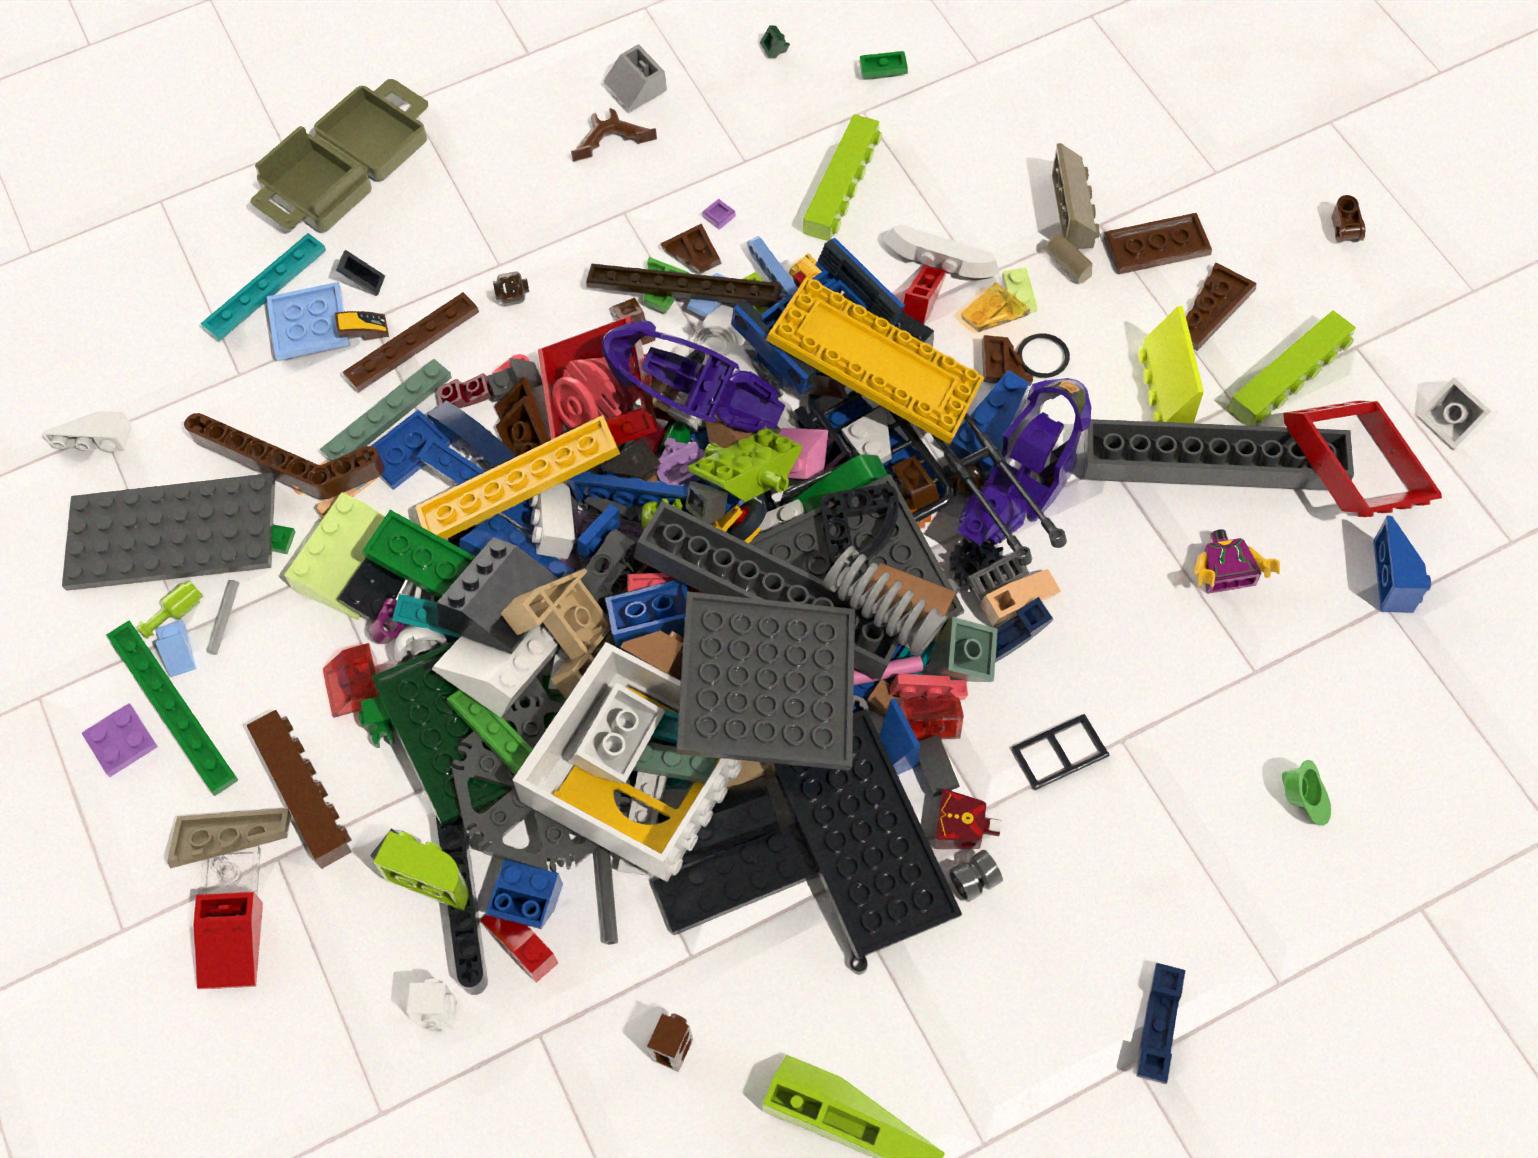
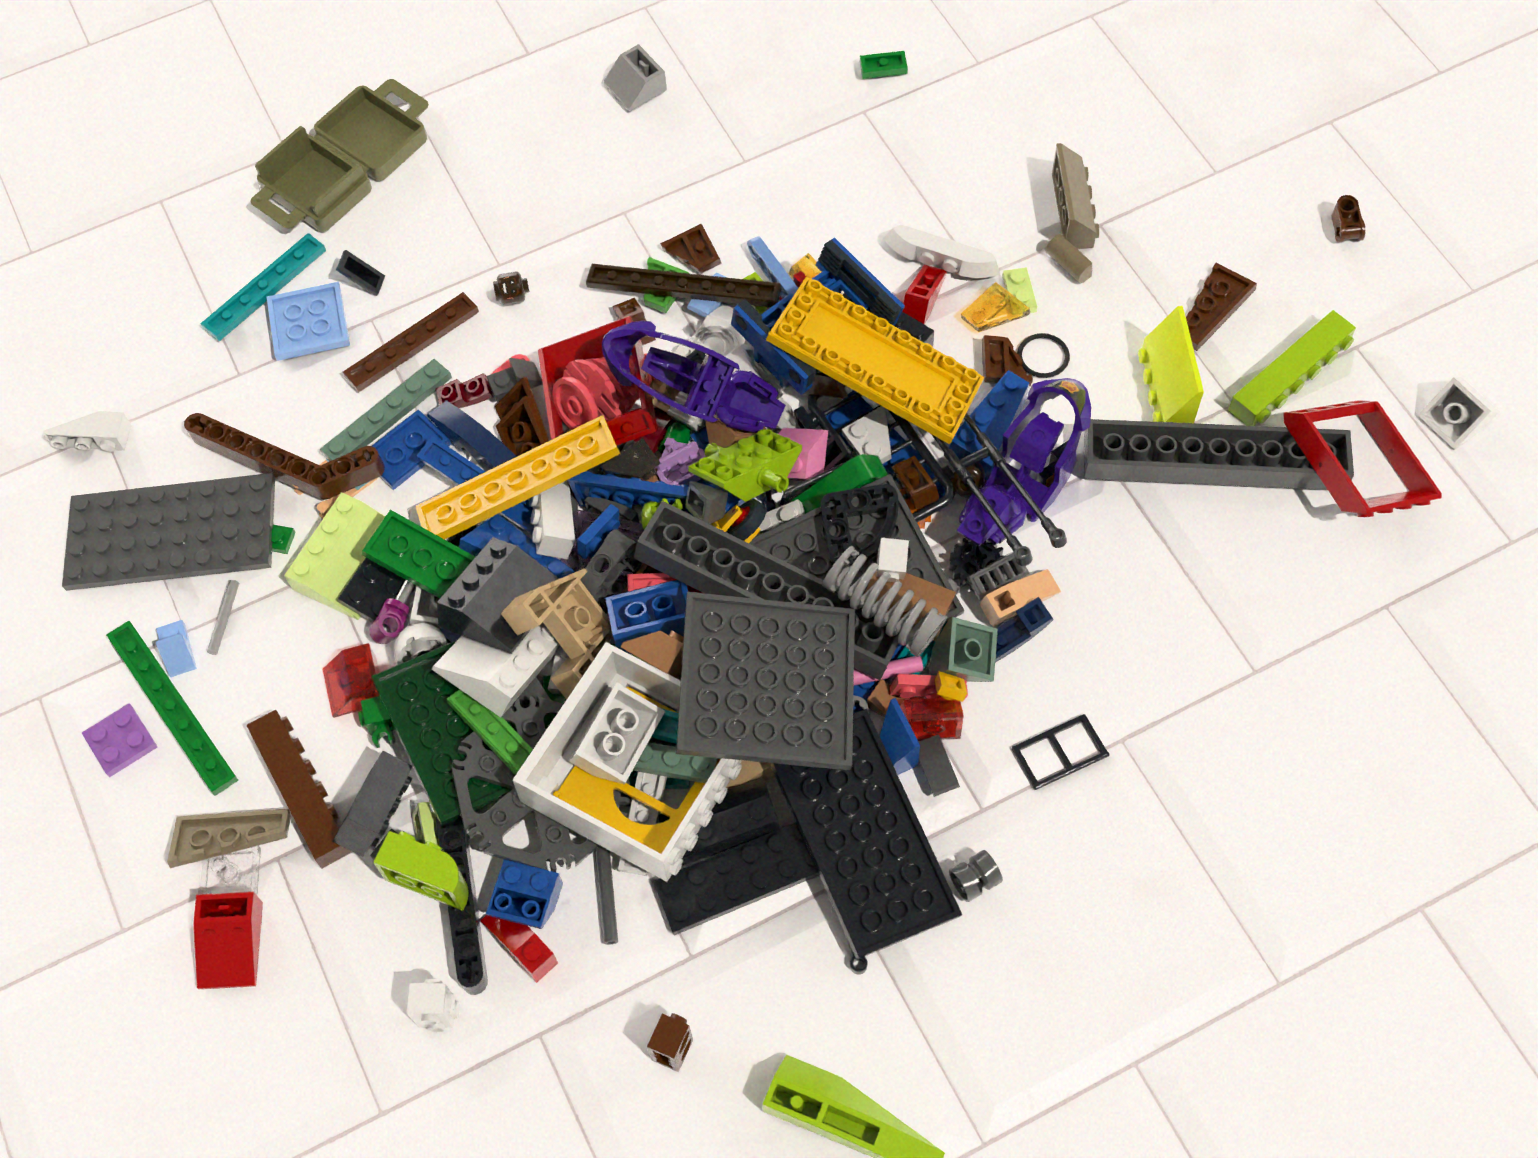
(174, 605): lime piece -> none
(365, 323): slope -> none
(374, 804): none -> black brick
(418, 613): teal plate -> none
(424, 823): none -> yellowish green plate
(608, 127): reddish brown piece -> none
(719, 214): medium lavender tile -> none
(774, 42): dark green tile -> none
(841, 178): lime brick -> none
(892, 558): none -> white slope
(950, 686): none -> yellow plate
(963, 822): dark red torso -> none
(1157, 243): reddish brown tile -> none
(1159, 1023): dark blue slope -> none
(1231, 564): torso -> none
(1305, 789): bright green piece -> none
(1399, 570): blue slope -> none

